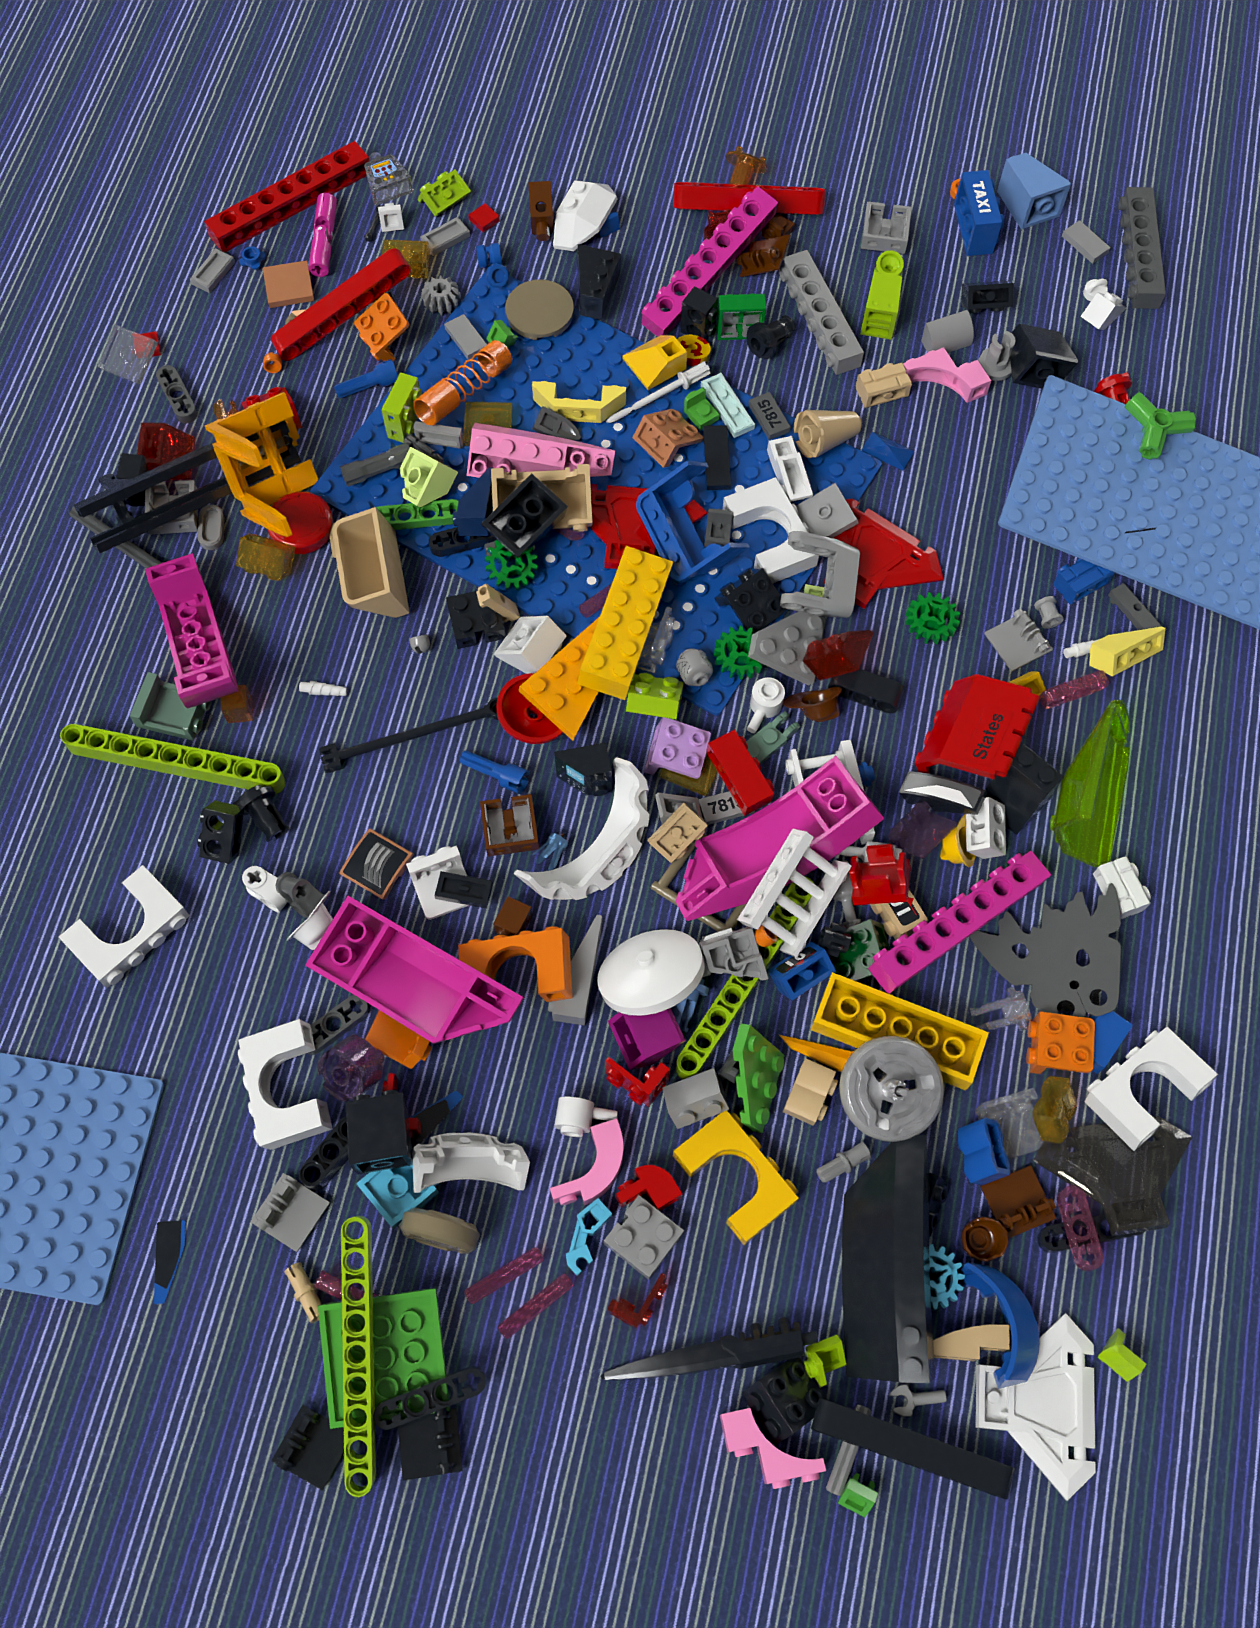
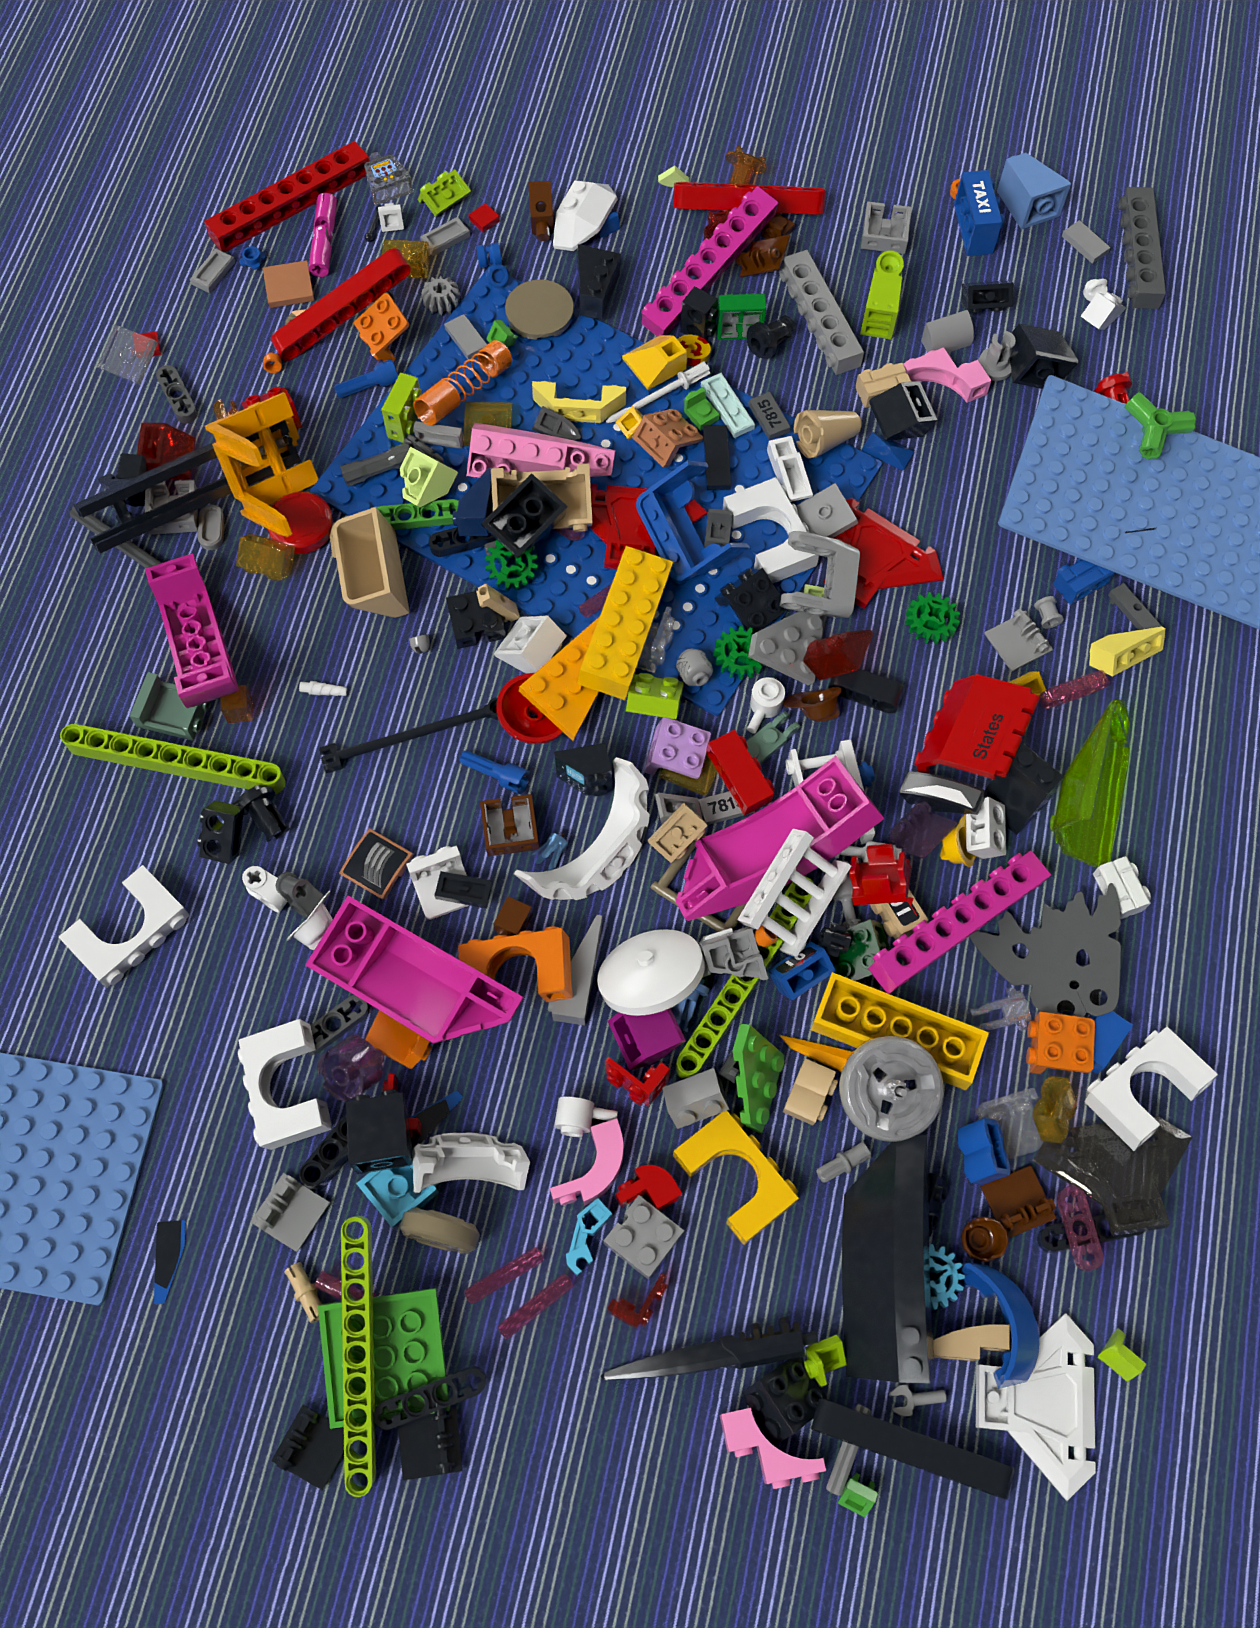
(629, 421): none -> yellow slope
(672, 176): none -> yellowish green tile
(903, 411): none -> black slope
(1078, 649): white animal -> none

